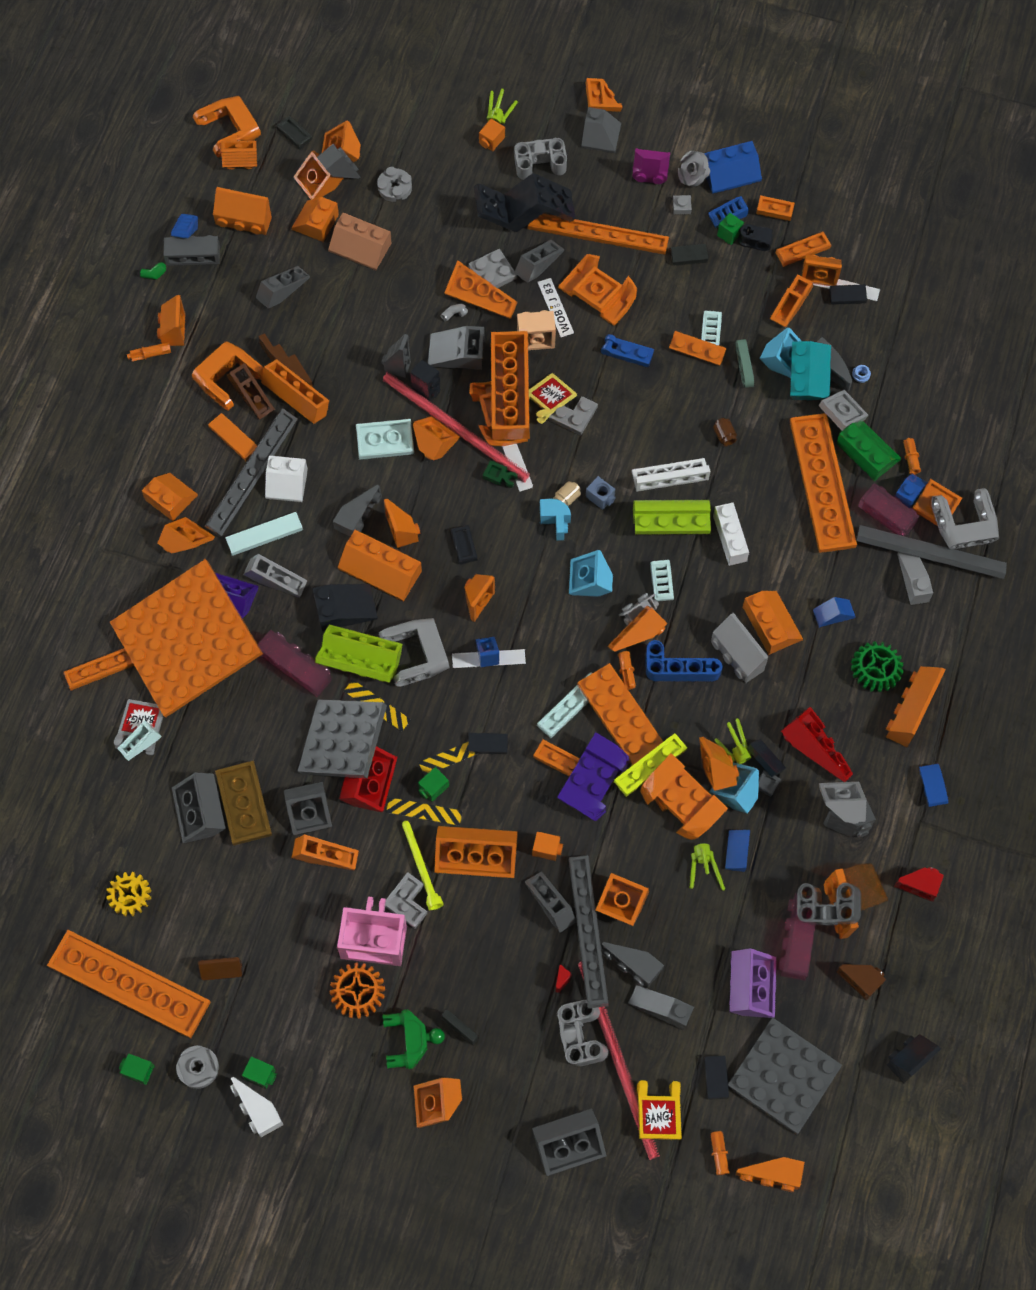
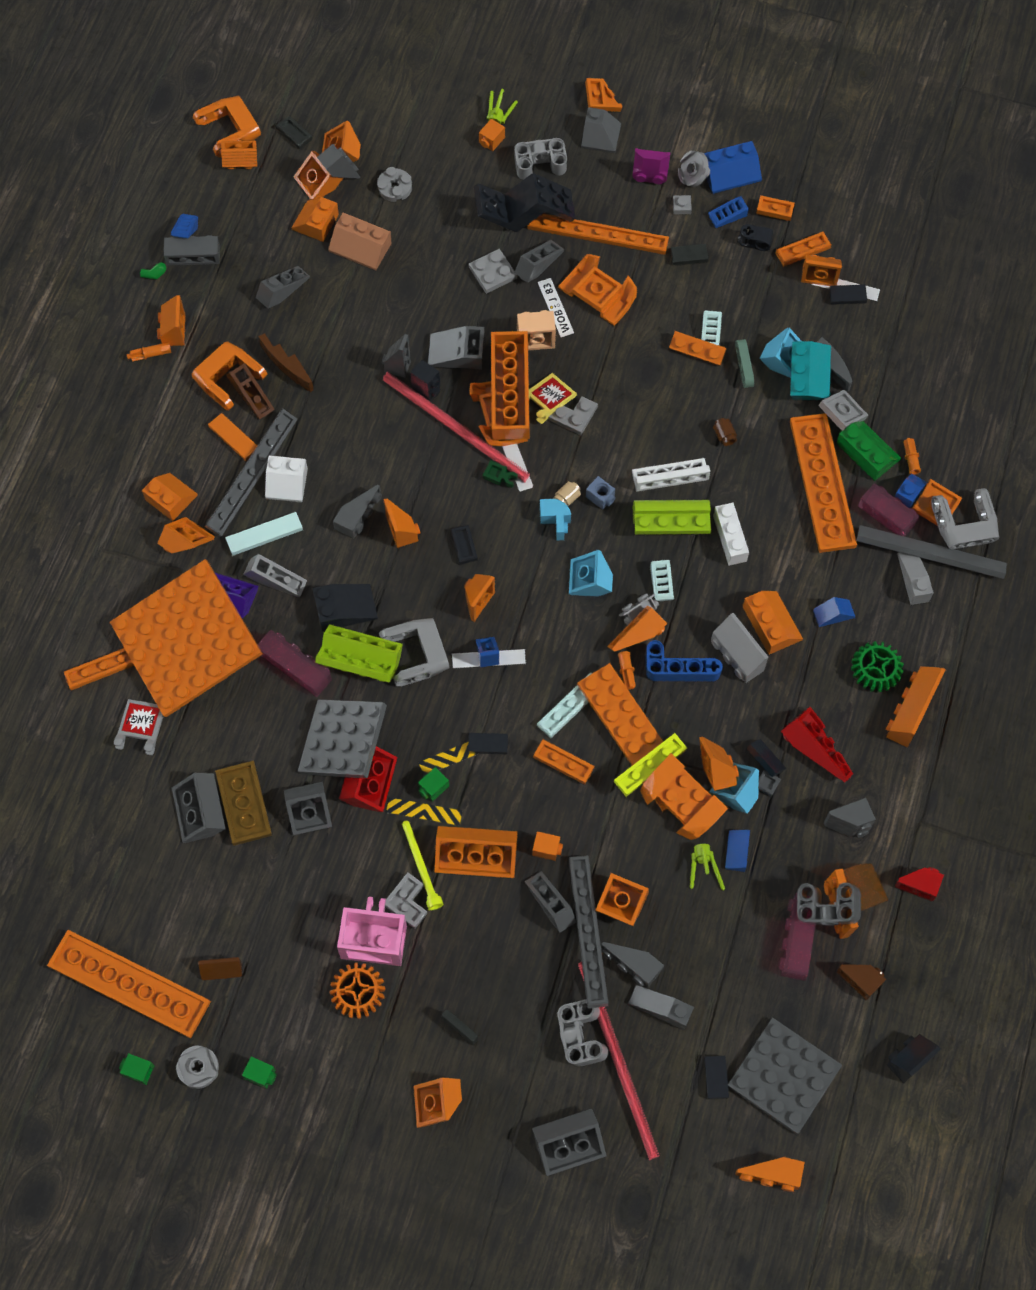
(125, 901): yellow gear -> none
(148, 736): light aqua slope -> none
(241, 211): orange slope -> none
(261, 1111): white slope -> none
(295, 391): orange brick -> none
(324, 853): orange slope -> none
(379, 565): orange slope -> none
(384, 439): light aqua tile -> none
(391, 715): sticker -> none
(415, 1038): green connector -> none
(434, 437): orange slope -> none
(453, 309): light grey arm -> none
(475, 290): orange wing -> none
(563, 978): red slope -> none
(594, 776): dark purple piece -> none
(627, 351): blue plate -> none
(659, 1114): flag -> none
(719, 1153): orange axle -> none
(730, 228): green brick -> none
(740, 753): lime plant -> none
(753, 983): medium lavender slope -> none
(792, 301): orange slope -> none
(845, 800): light grey slope -> none
(863, 370): light blue plate -> none
(933, 785): blue slope -> none

